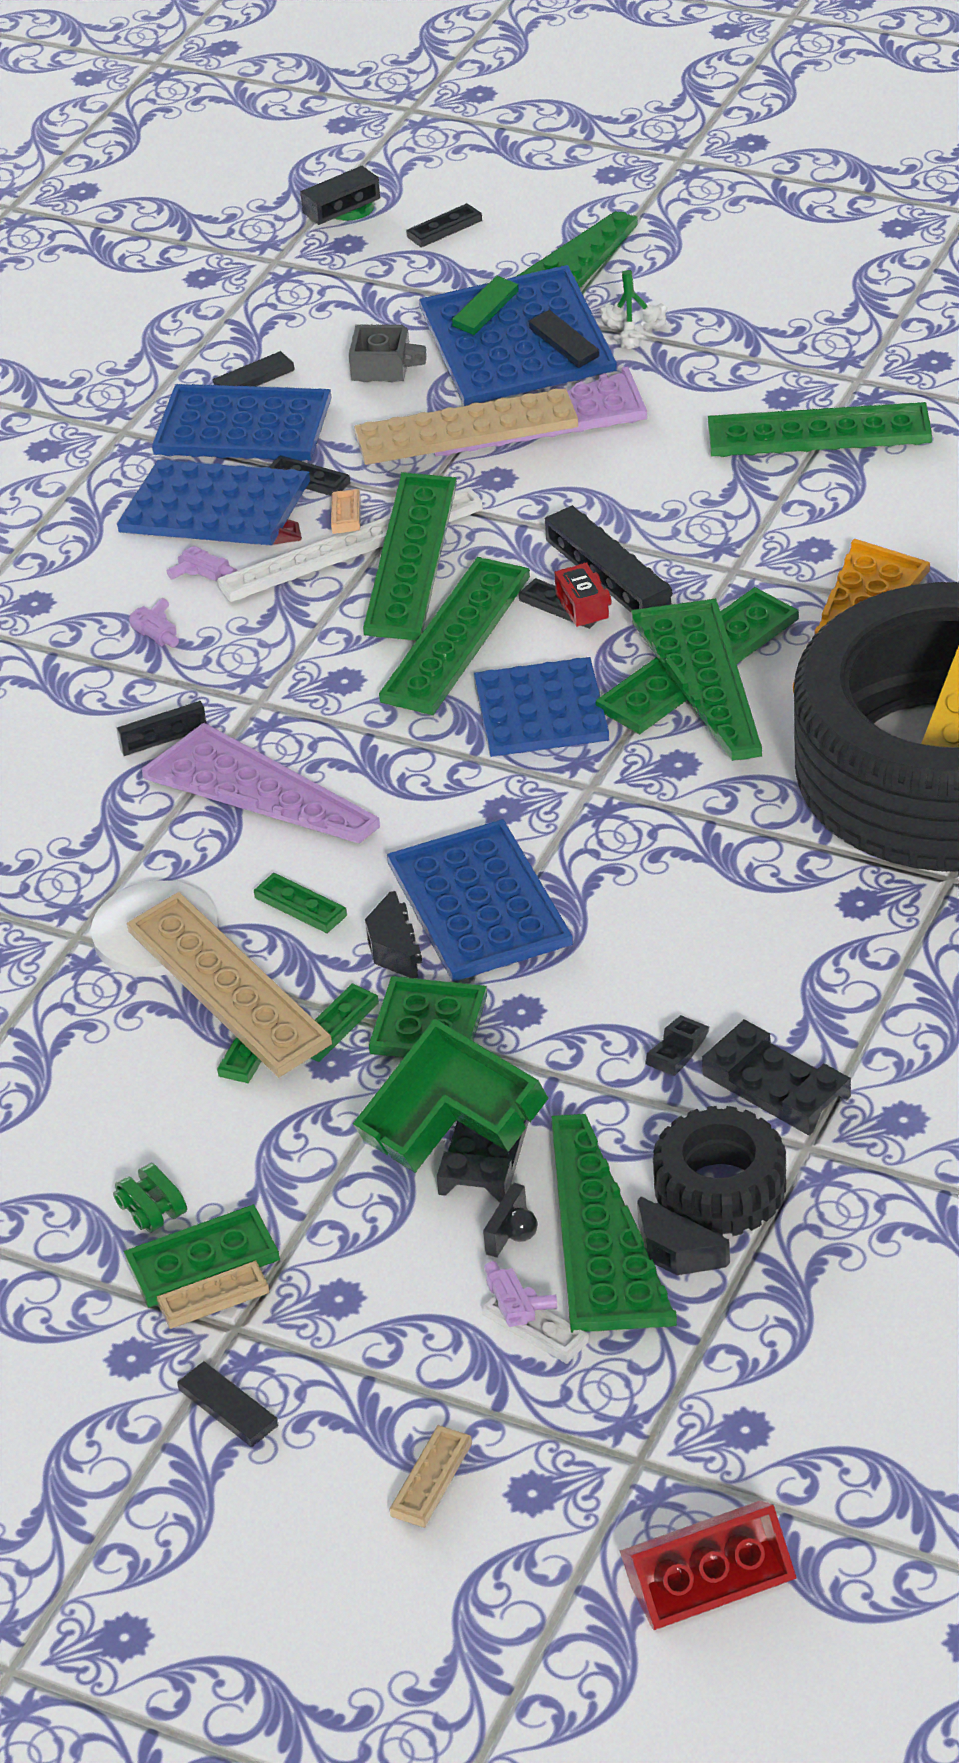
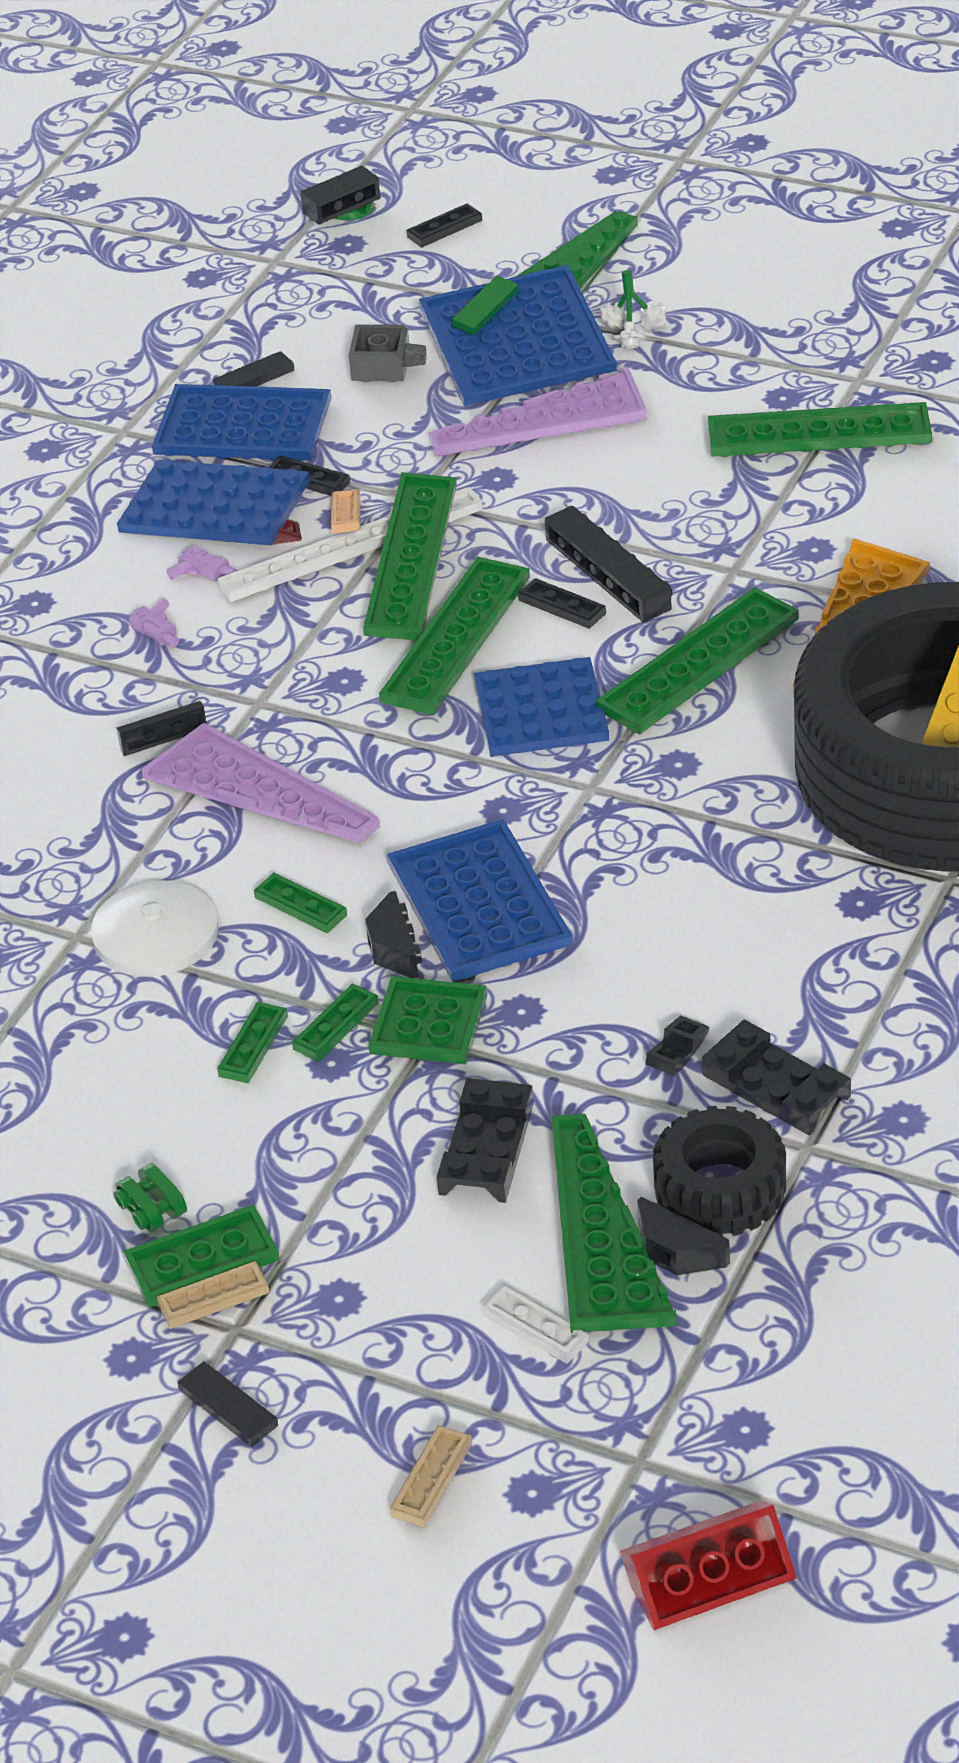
(229, 984): tan plate -> none
(444, 1082): green piece -> none
(465, 426): tan plate -> none
(509, 1221): black tile -> none
(514, 1302): lavender piece -> none
(564, 338): black tile -> none
(582, 594): red brick -> none
(700, 660): green wing -> none

